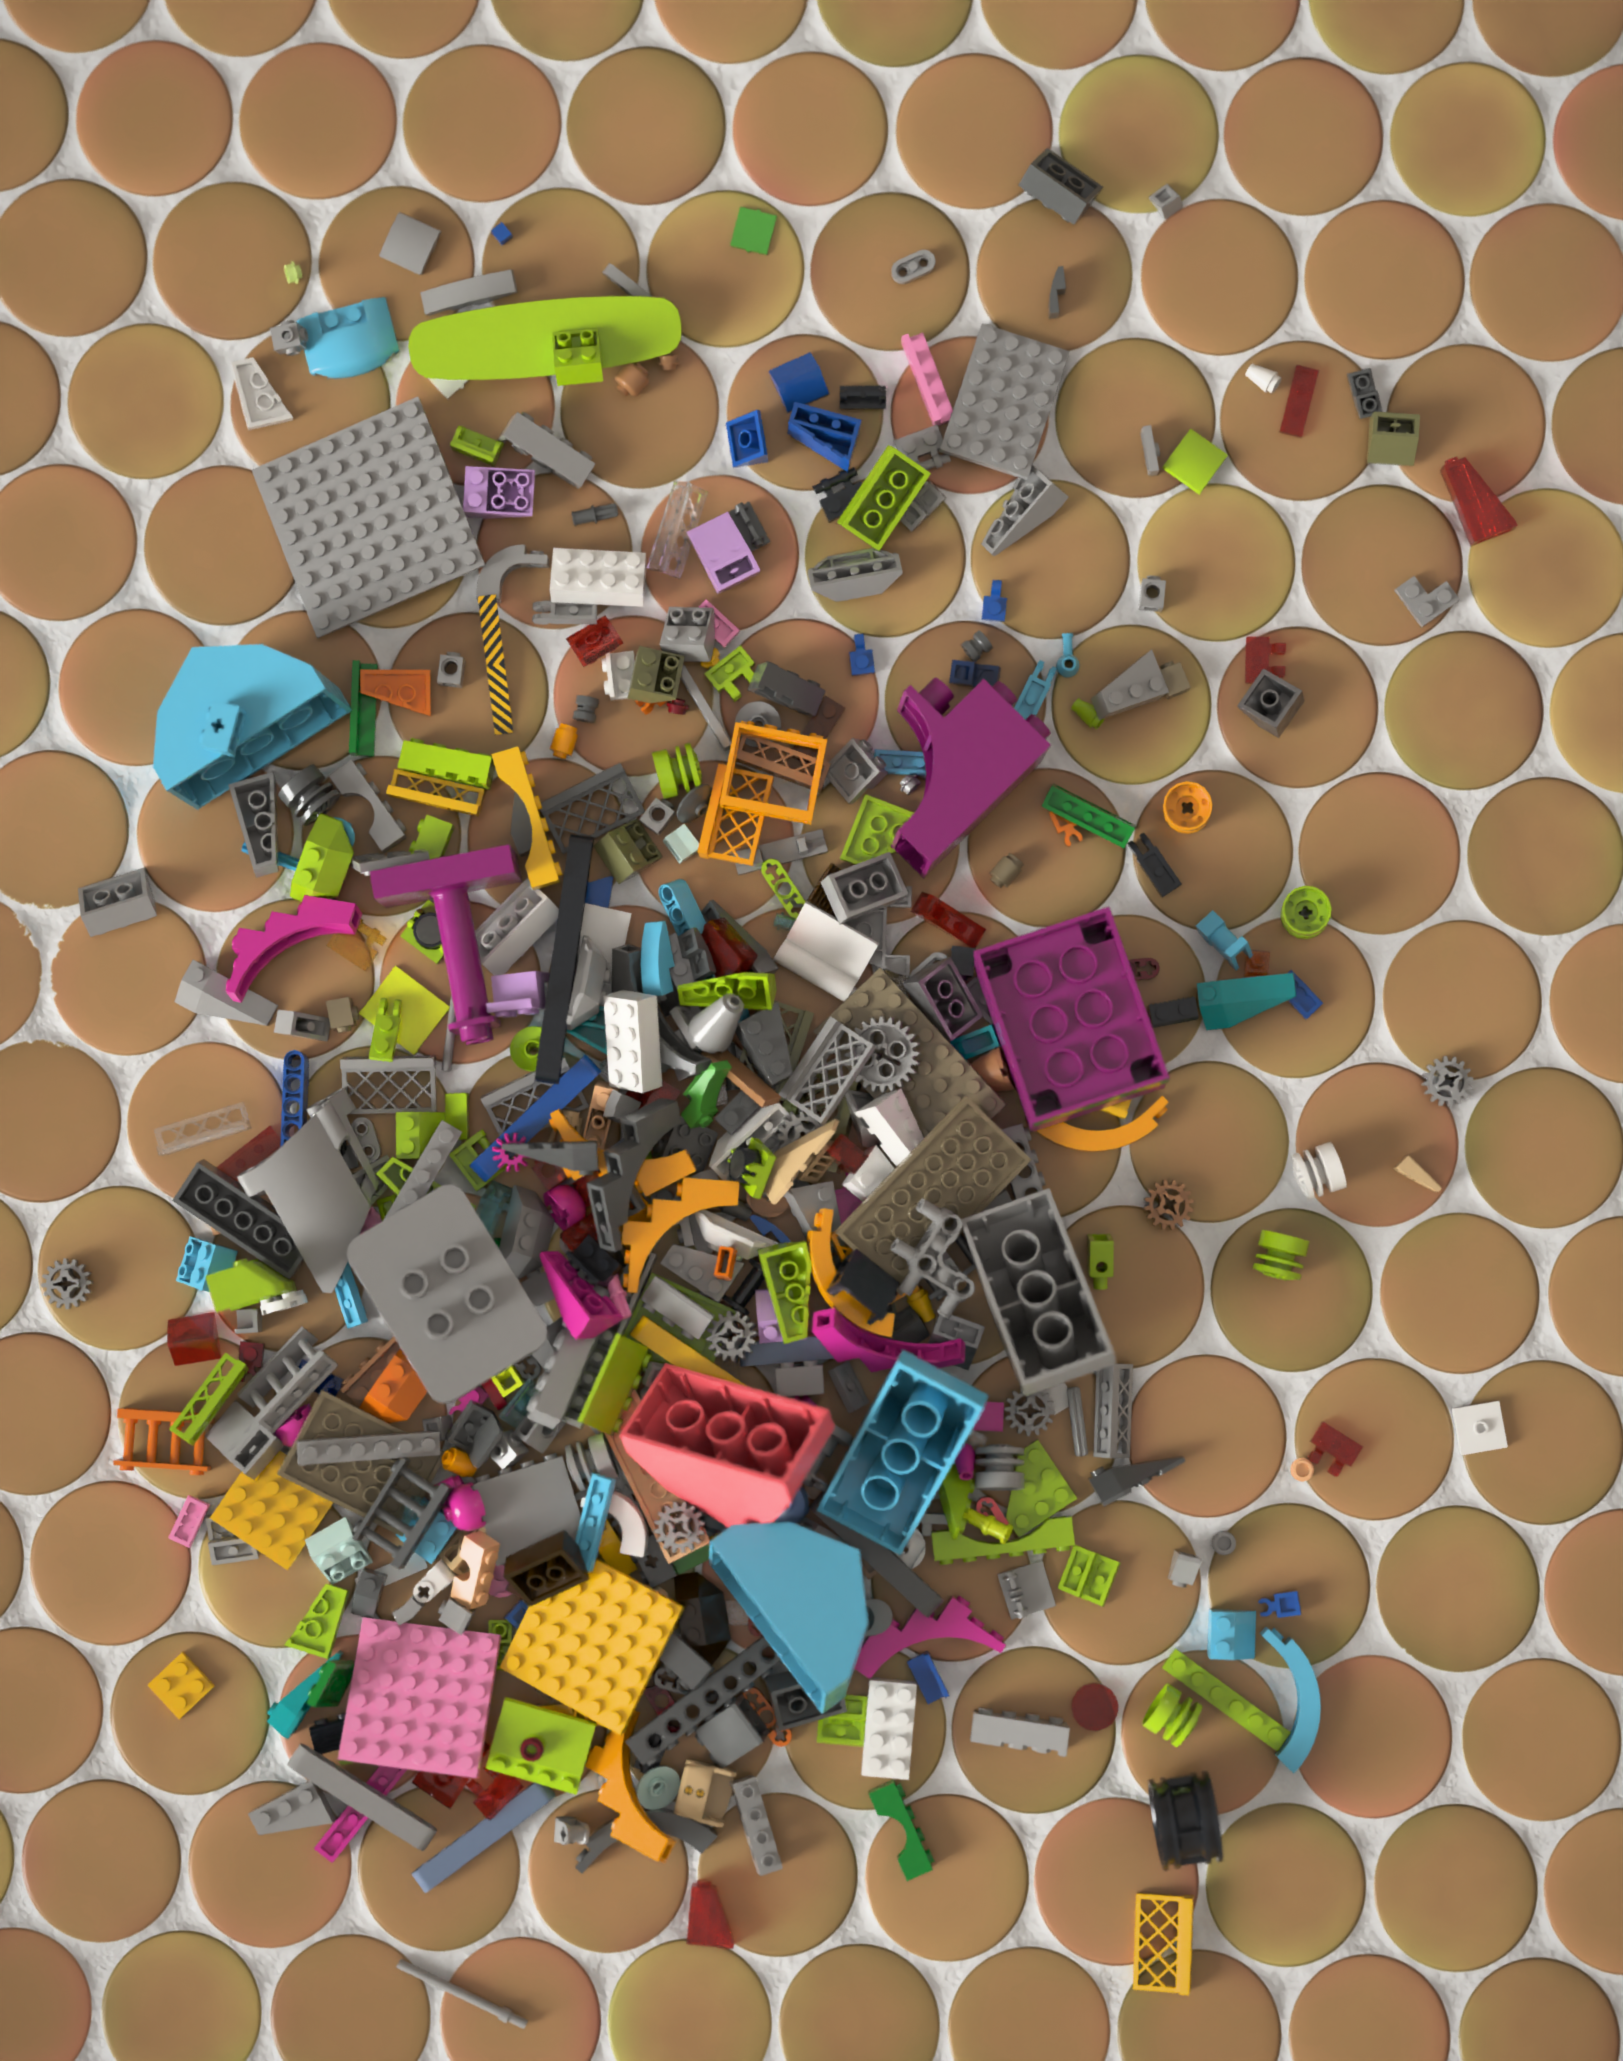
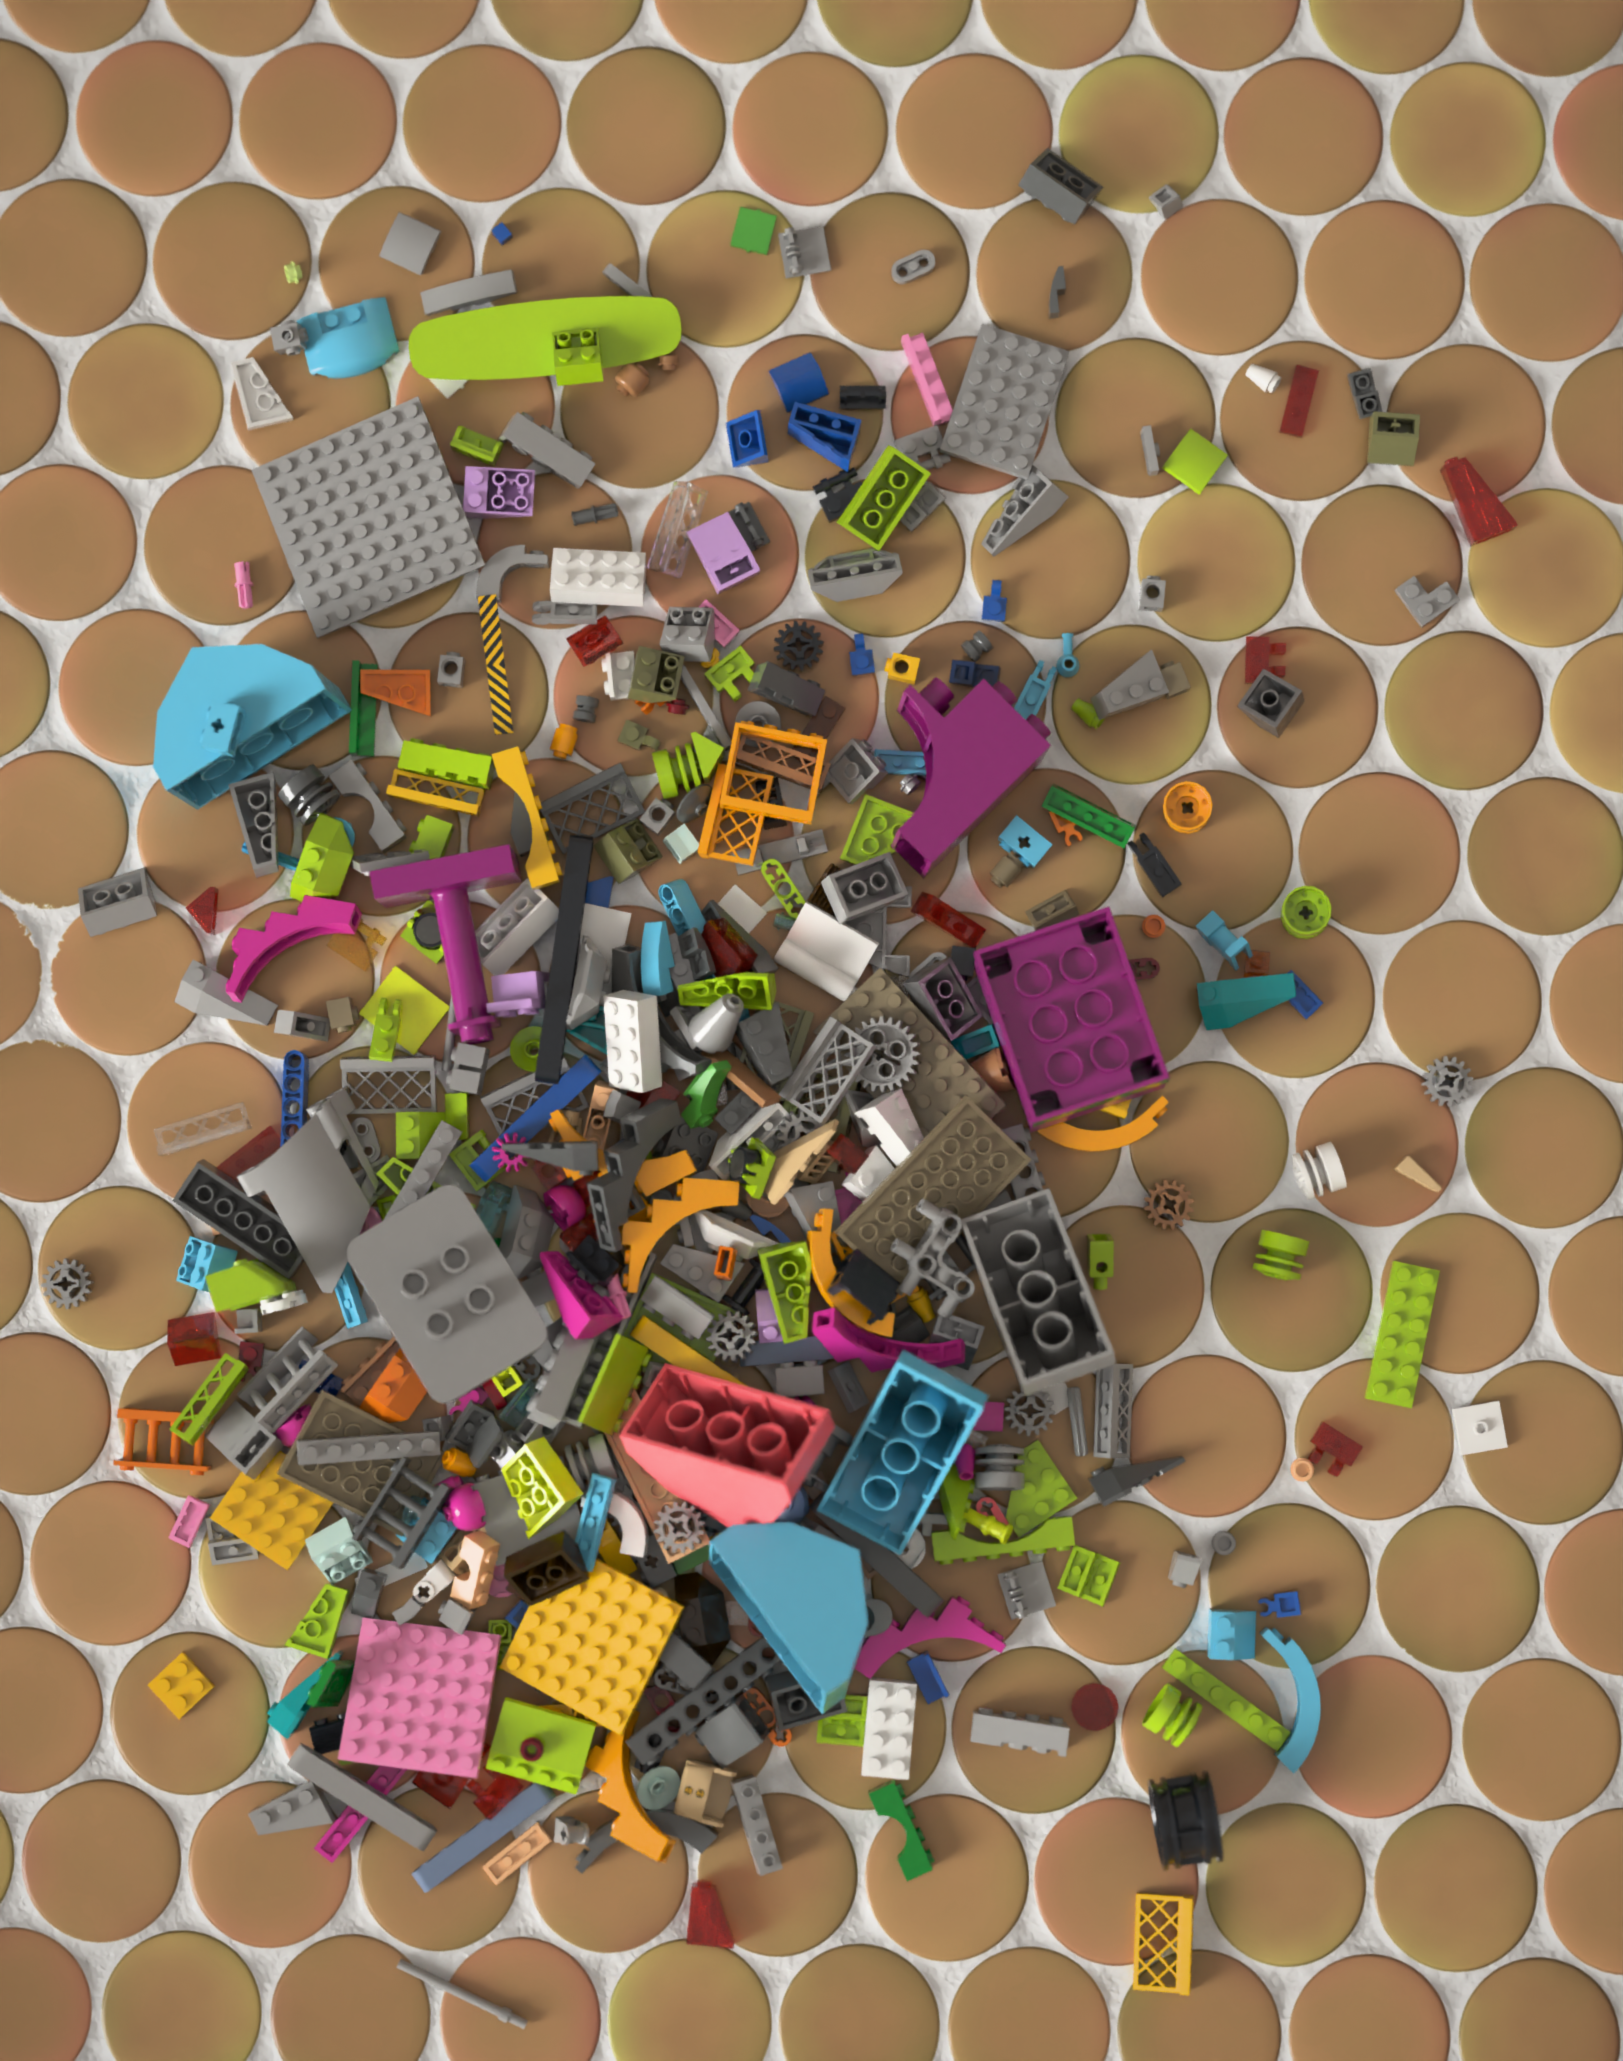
(205, 909): none -> clear red slope
(243, 584): none -> bright pink axle
(468, 1069): none -> light grey piece
(517, 1853): none -> light nougat tile
(540, 1485): none -> neon yellow wedge
(636, 736): none -> olive plate
(708, 755): none -> lime slope
(742, 908): none -> white sticker
(770, 823): none -> black slope
(788, 647): none -> black gear
(804, 251): none -> light grey hinge
(907, 677): none -> yellow brick
(1021, 830): none -> medium azure brick
(1052, 911): none -> dark tan slope
(1153, 926): none -> orange plate
(1172, 1012): black brick -> none
(1402, 1334): none -> lime plate

